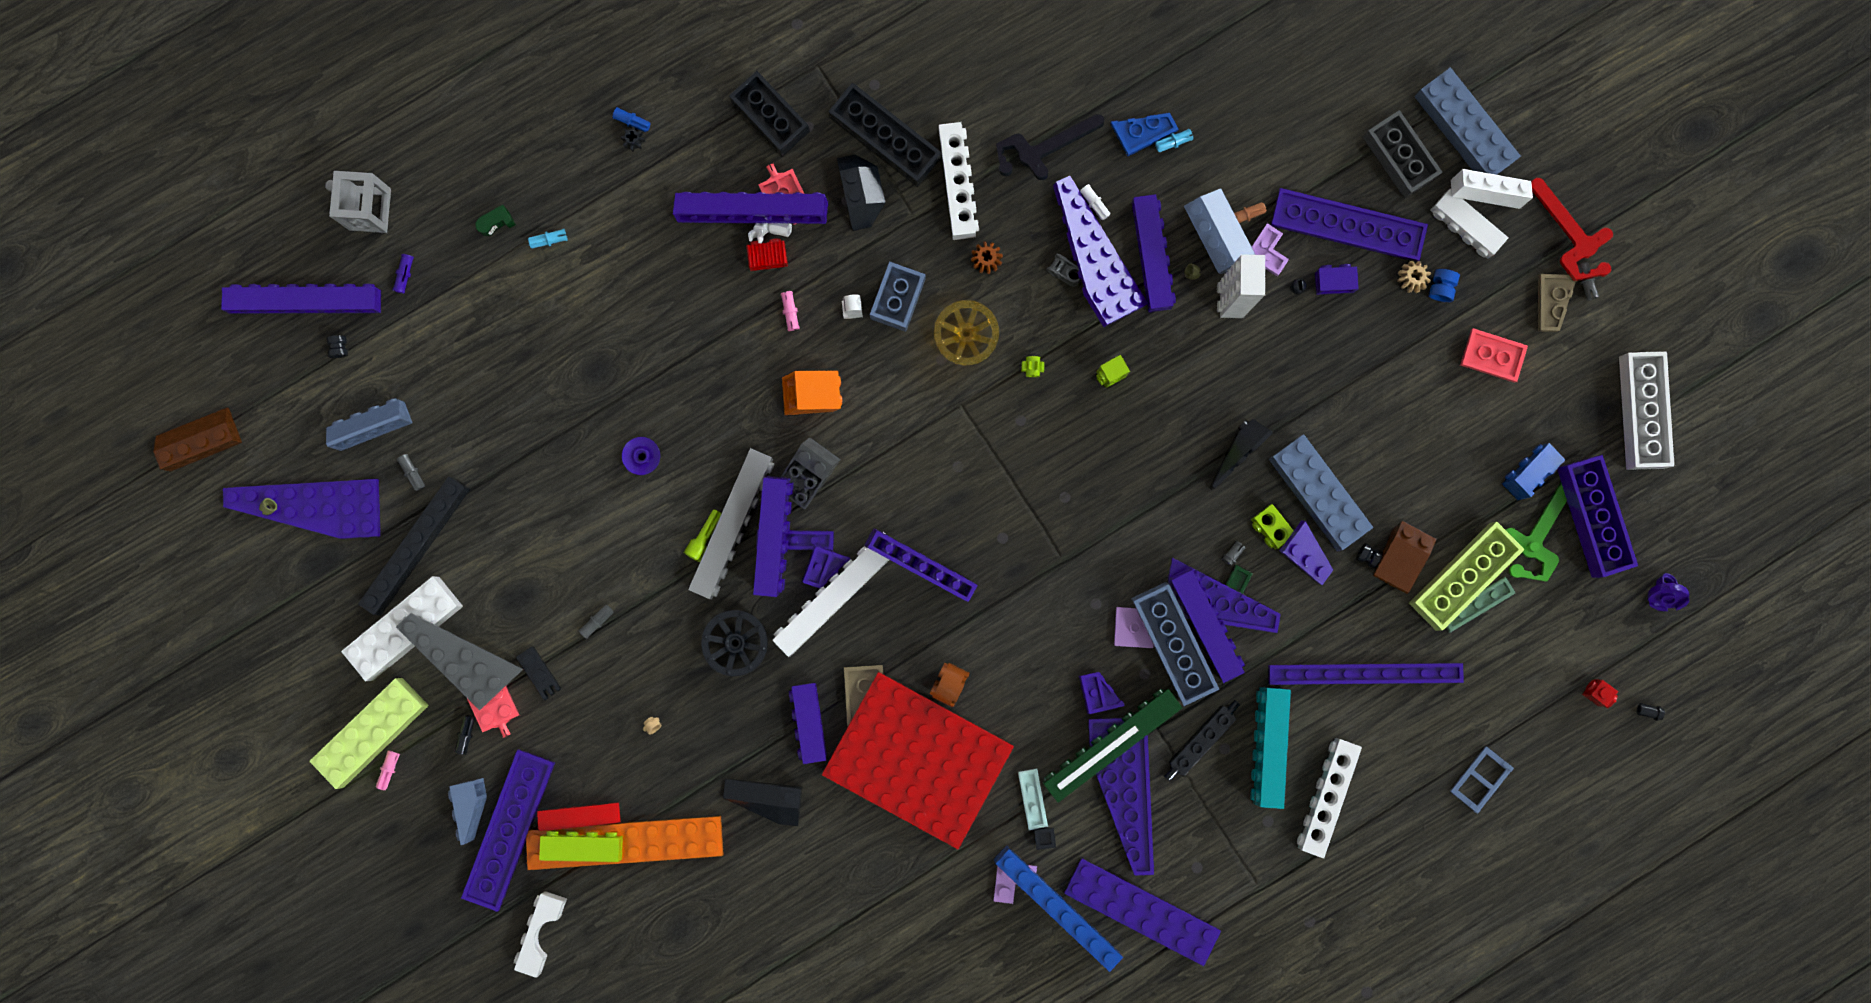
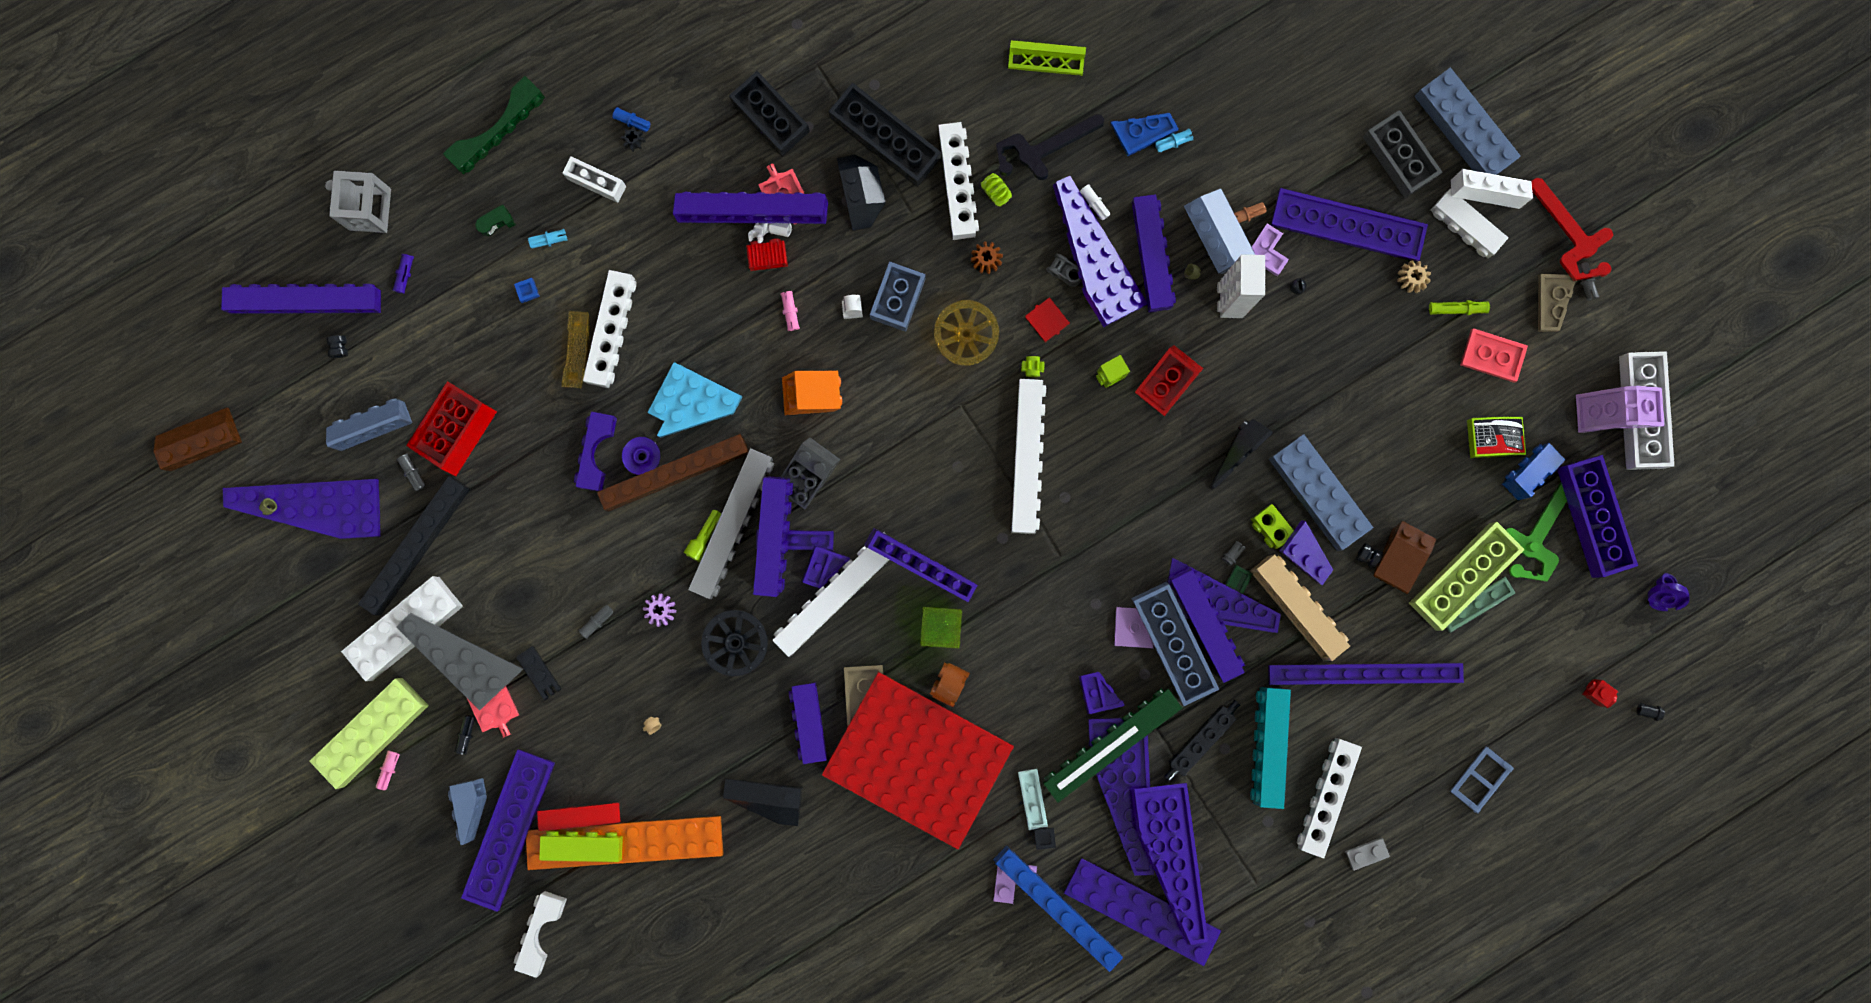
(451, 429): none -> red slope
(468, 152): none -> dark green arch
(526, 290): none -> blue plate
(576, 350): none -> clear yellow slope
(594, 179): none -> white brick
(599, 428): none -> dark purple arch
(614, 282): none -> white brick
(657, 616): none -> lavender gear
(673, 473): none -> reddish brown brick
(690, 401): none -> medium azure wing
(941, 627): none -> clear neon green brick
(996, 189): none -> lime gear
(1027, 456): none -> white brick
(1046, 51): none -> lime fence
(1047, 320): none -> red piece
(1168, 837): none -> dark purple wing
(1169, 380): none -> red slope
(1300, 608): none -> tan brick
(1336, 280): dark purple brick -> none
(1367, 854): none -> light grey plate
(1444, 285): blue wheel -> none
(1459, 307): none -> lime pin
(1496, 437): none -> slope
(1620, 408): none -> lavender bracket

